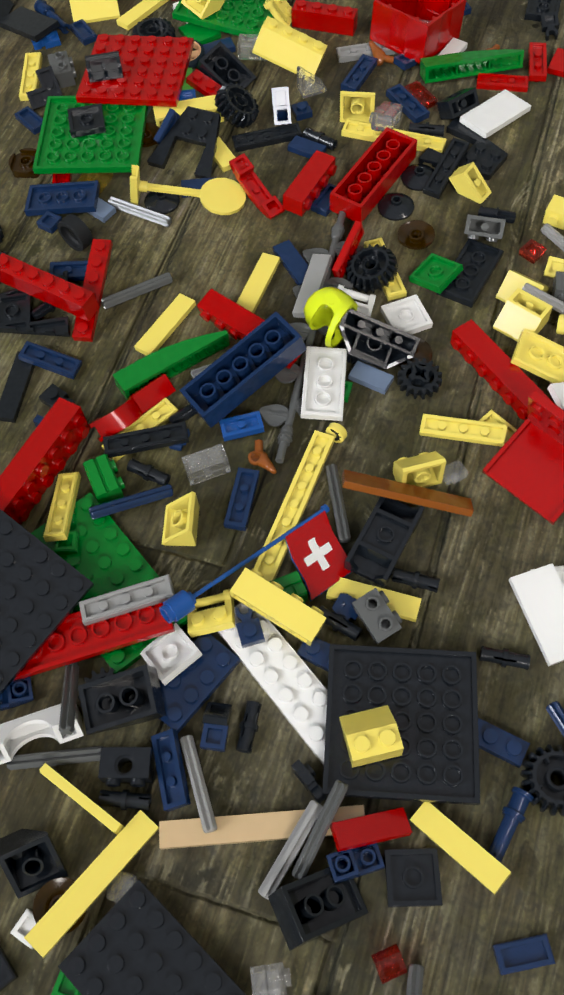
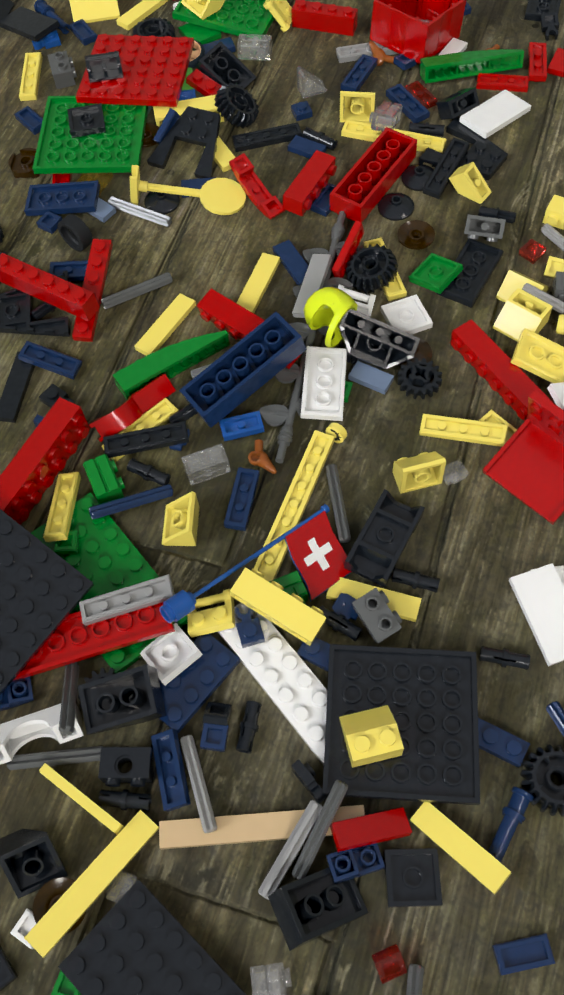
(49, 87): black plate -> none
(281, 105): brick -> none
(288, 47): light yellow slope -> none
(407, 493): dark orange tile -> none

